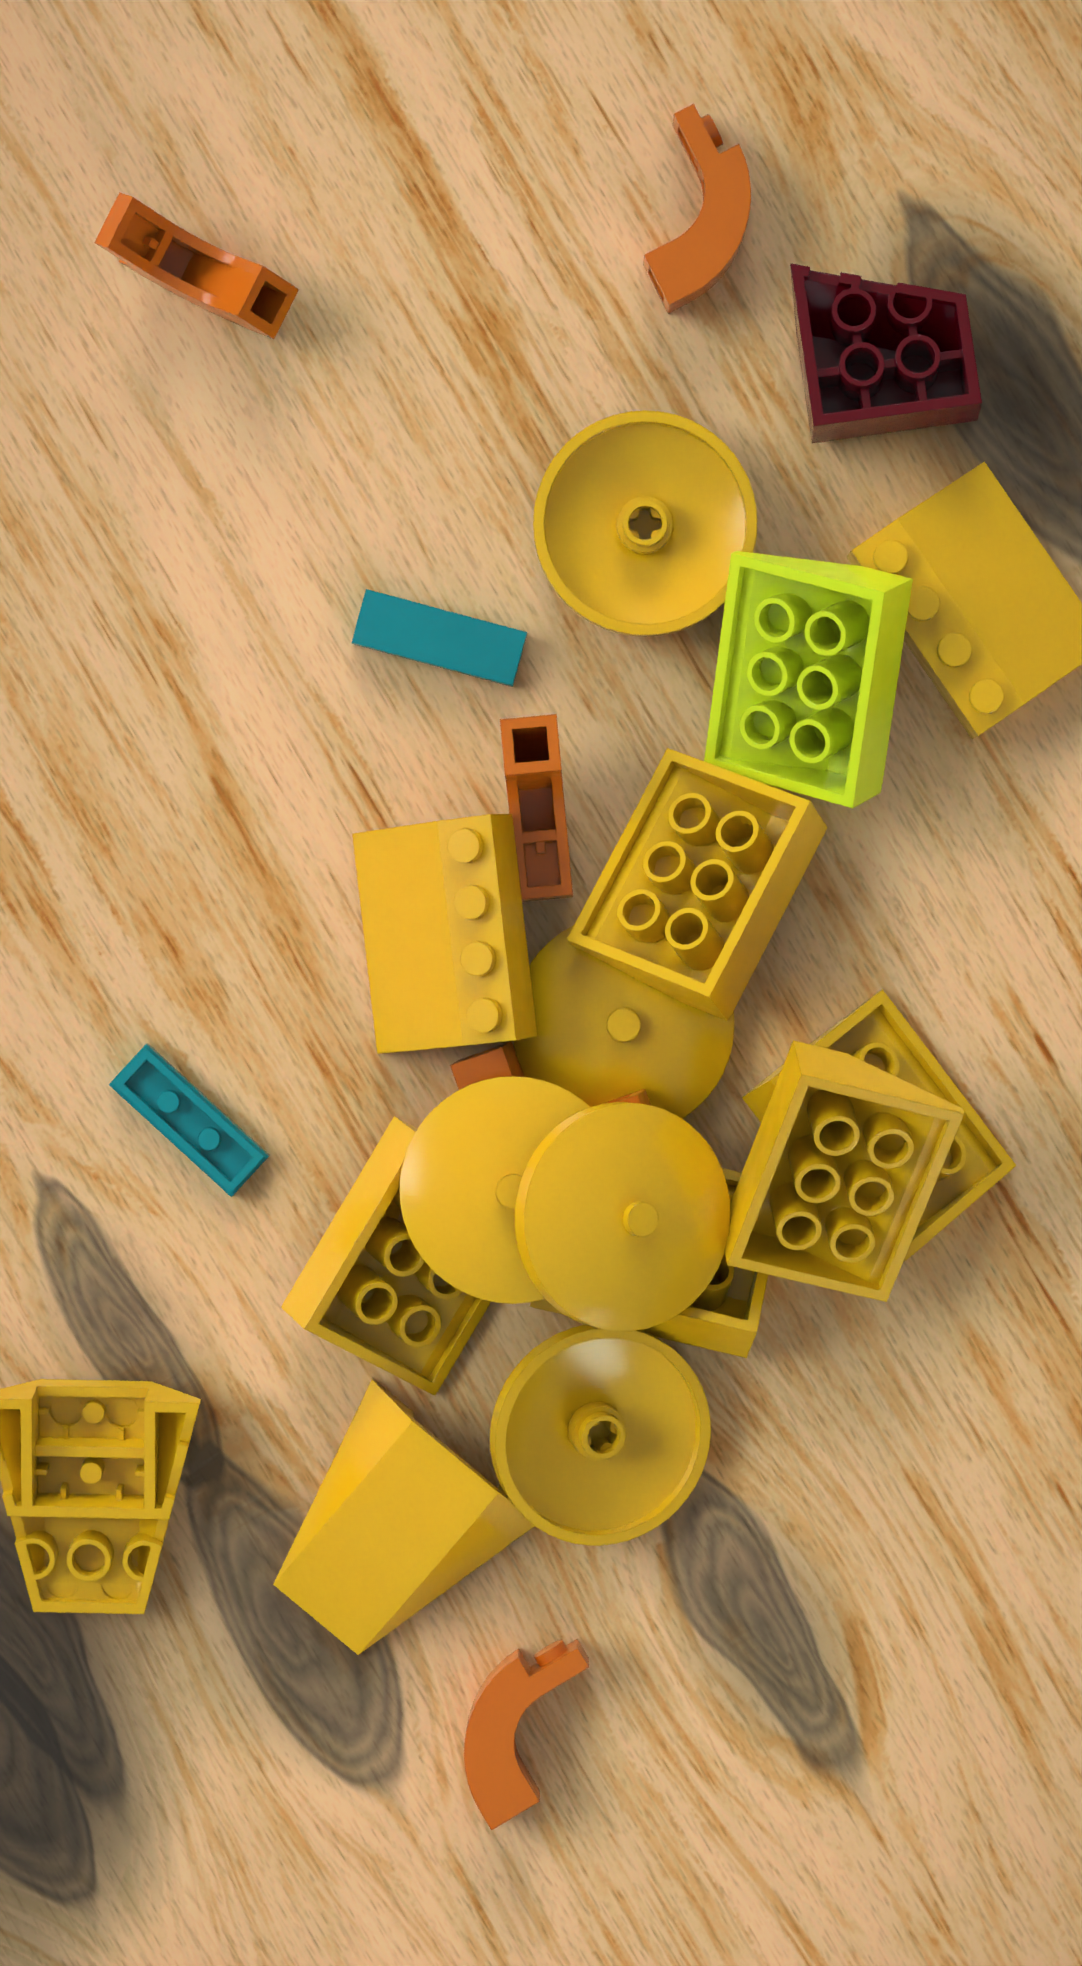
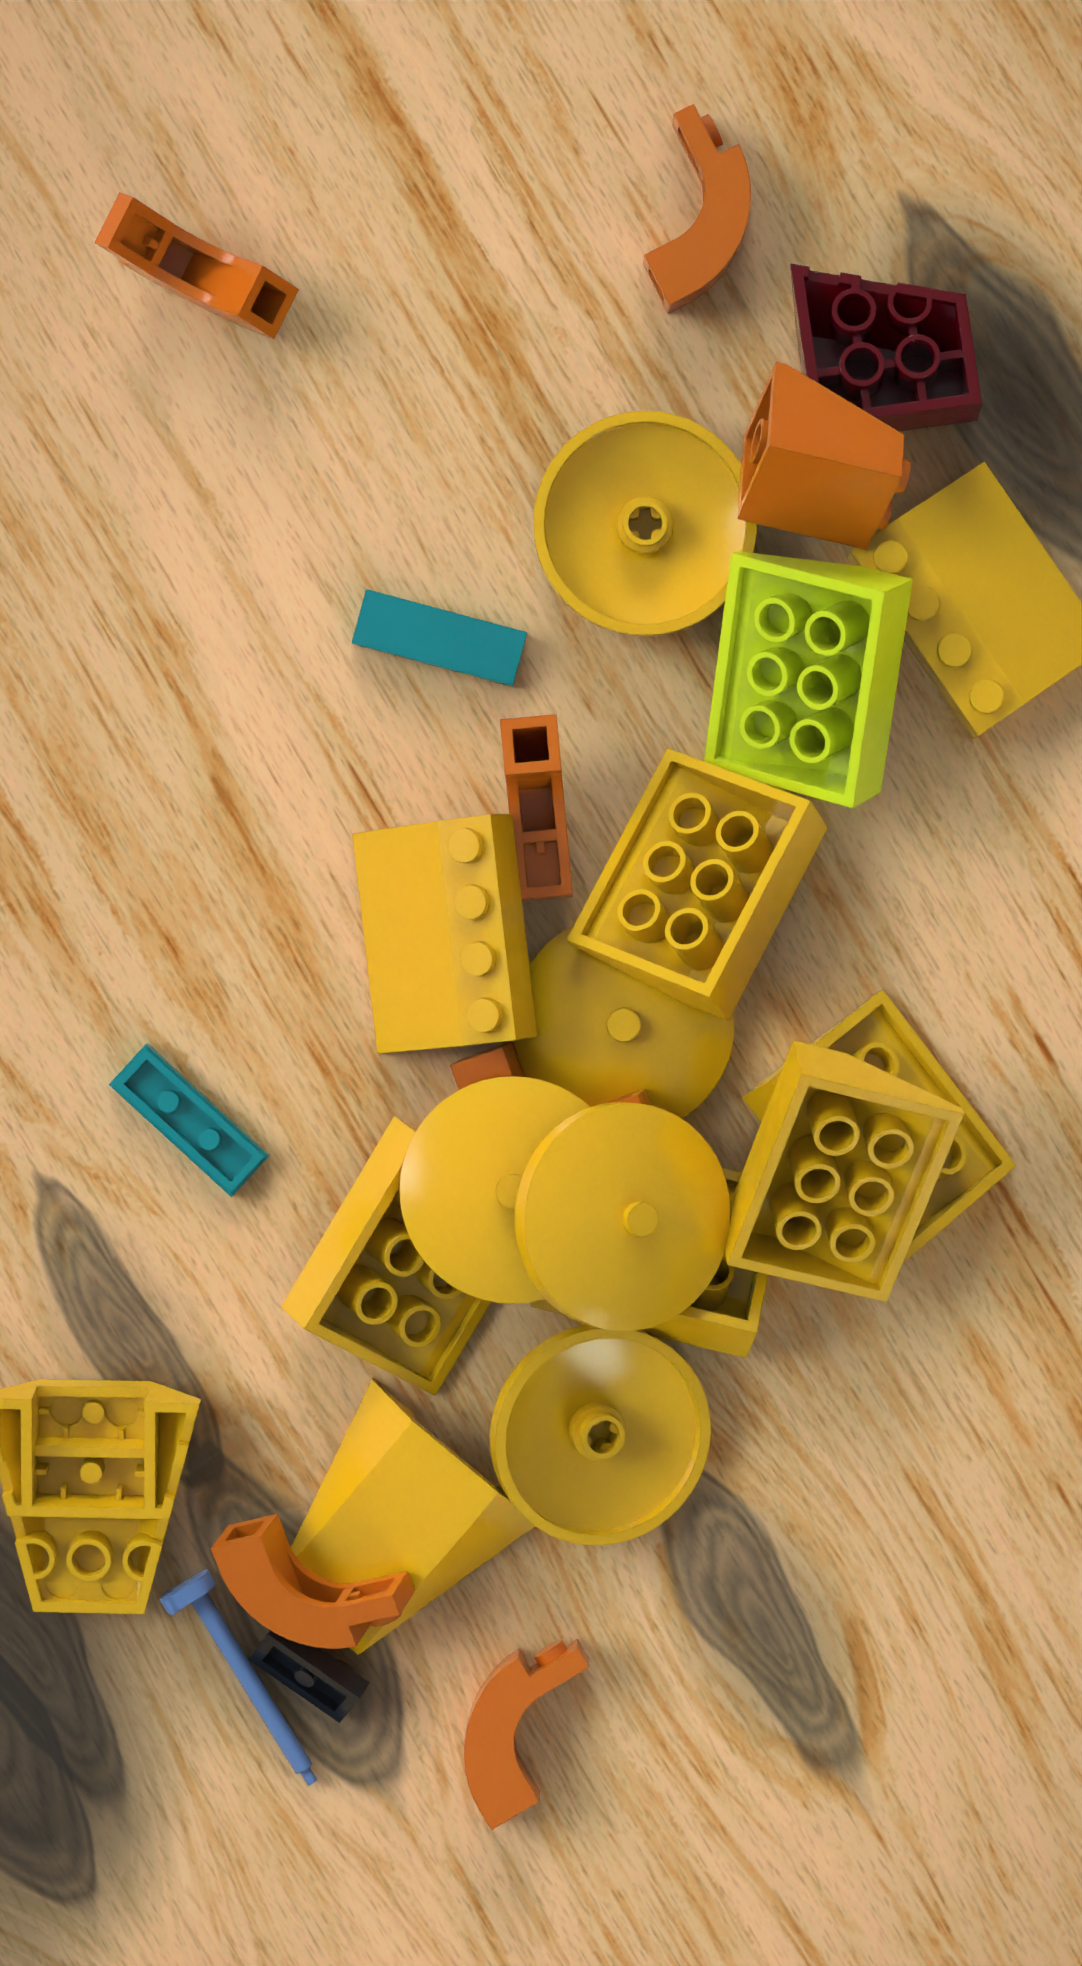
(195, 1592): none -> medium blue piece
(292, 1599): none -> orange arch
(311, 1674): none -> black plate
(818, 463): none -> orange slope

